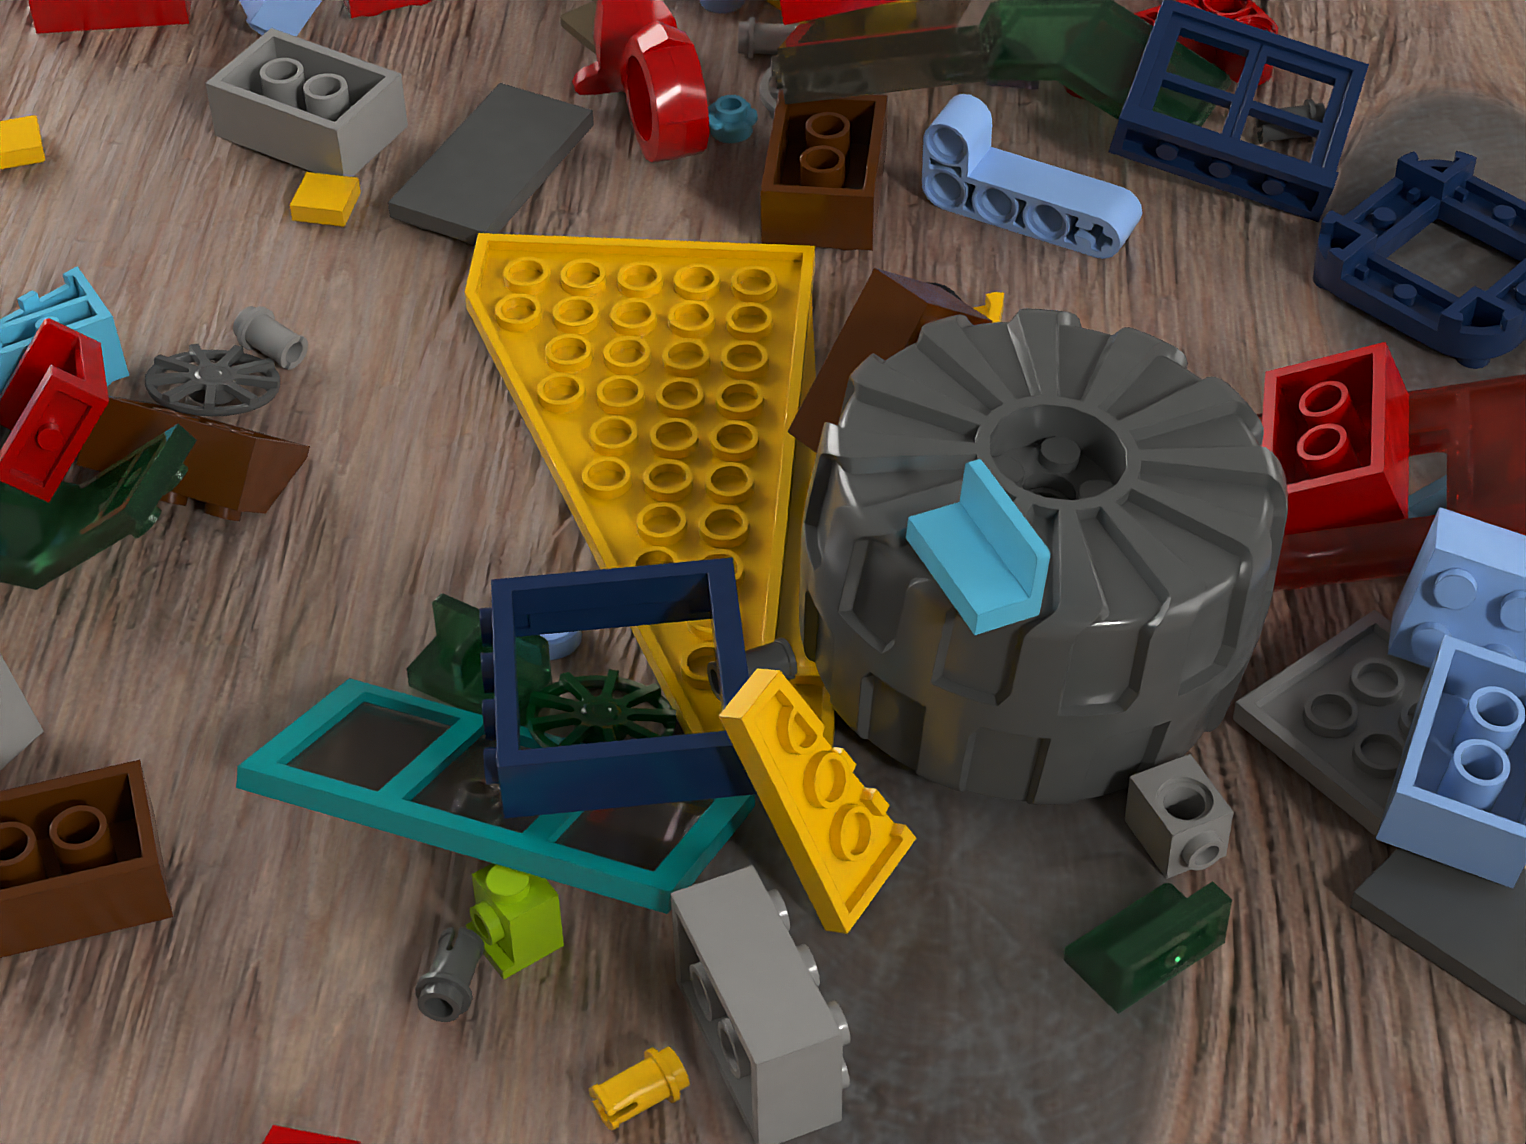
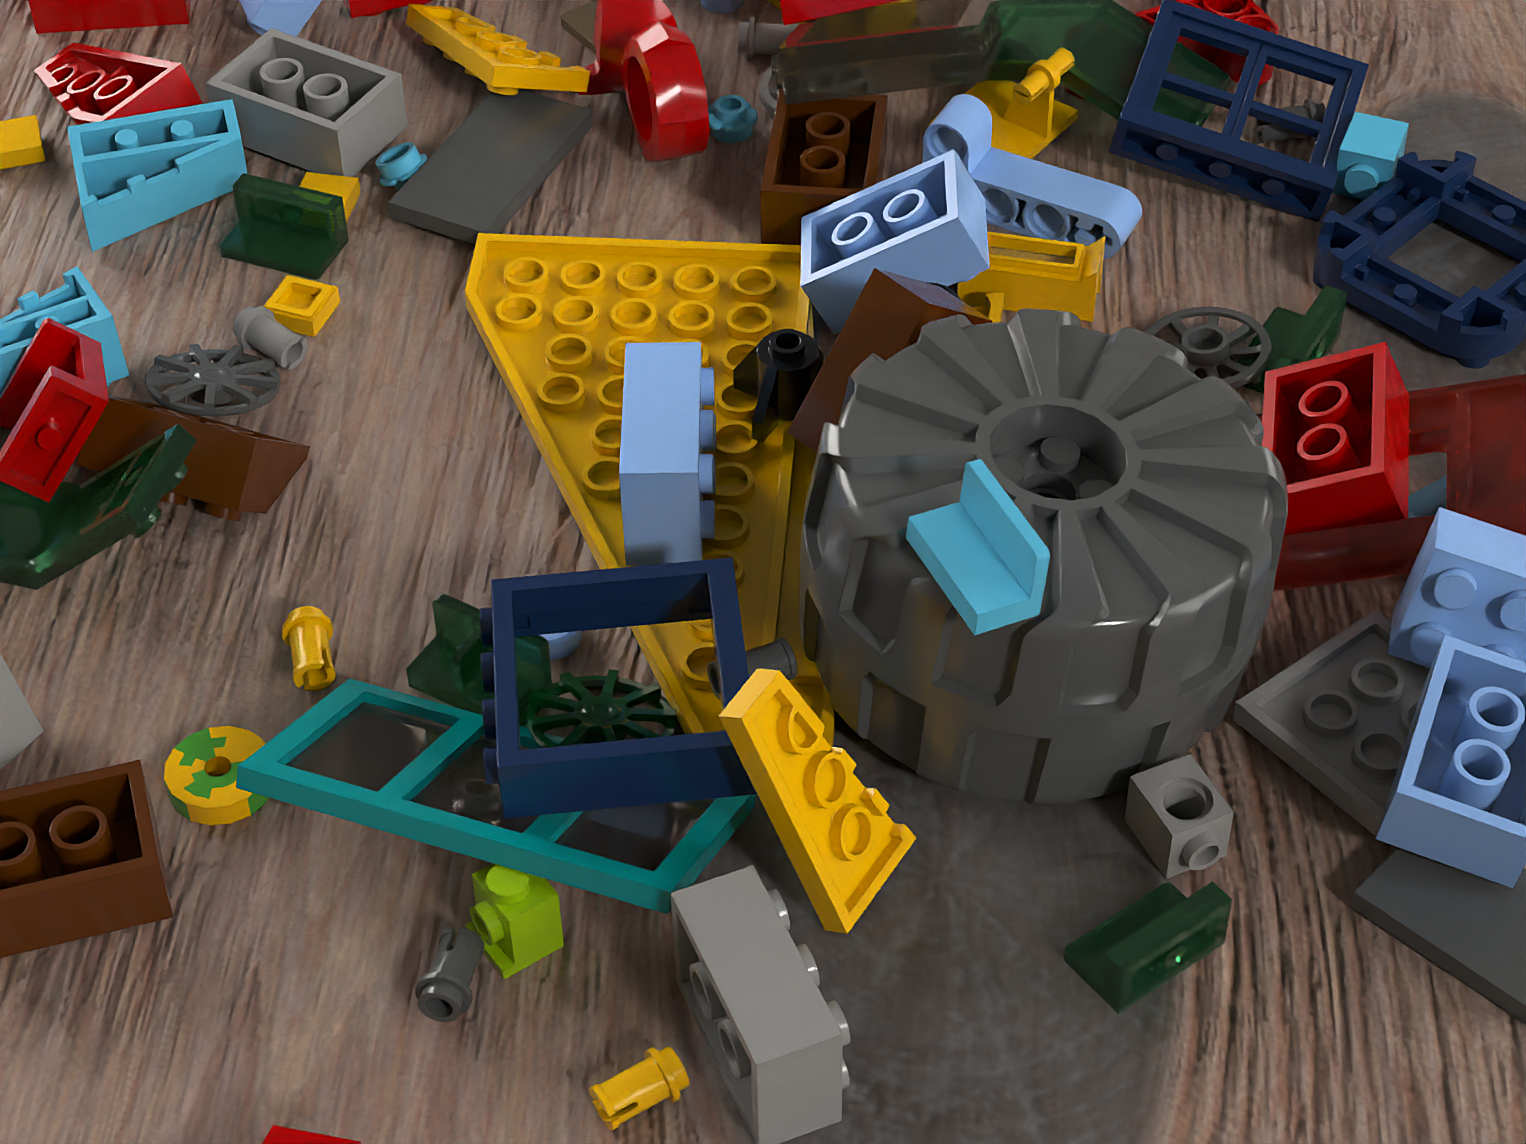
(114, 84): none -> red wedge
(153, 166): none -> medium azure wedge
(192, 769): none -> yellow piece
(285, 227): none -> clear green panel
(303, 304): none -> yellow tile
(308, 636): none -> yellow pin
(399, 164): none -> medium azure plate
(491, 55): none -> yellow wing
(664, 453): none -> light blue brick
(780, 376): none -> black brick
(913, 225): none -> light blue brick
(1025, 112): none -> yellow plate
(1039, 275): none -> yellow window
(1211, 347): none -> dark grey wheel
(1299, 336): none -> clear green panel
(1369, 155): none -> medium azure brick

